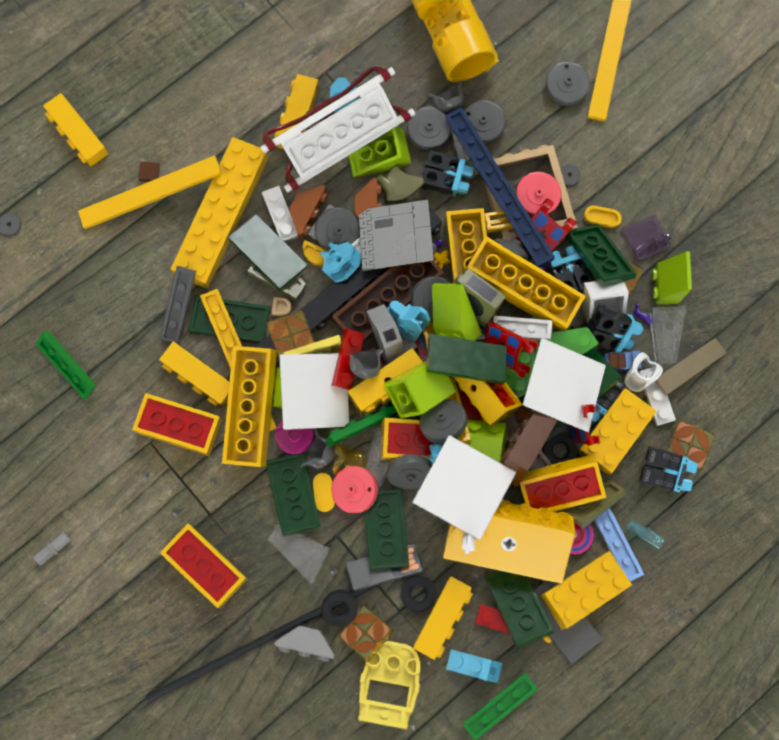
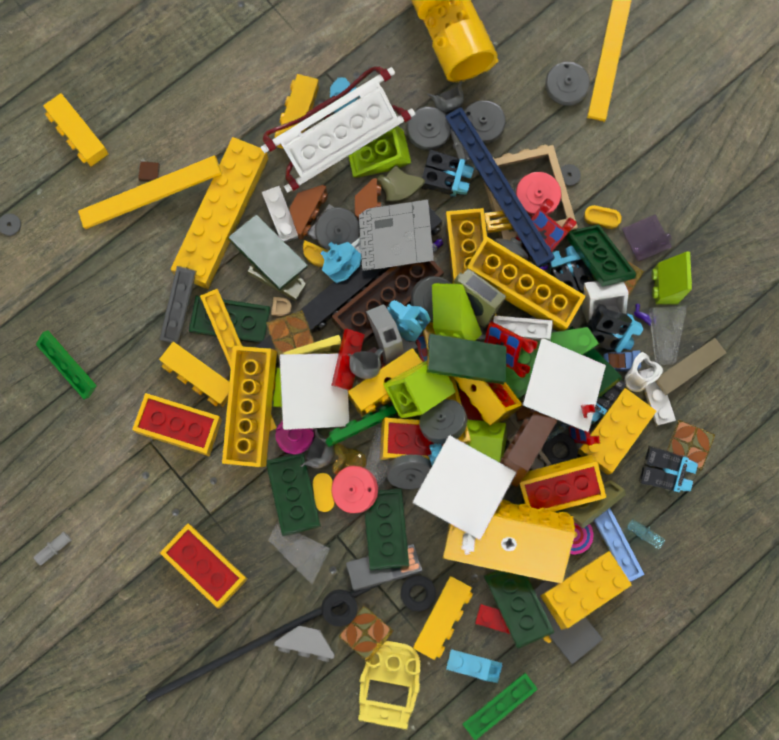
(442, 259): yellow plant -> none

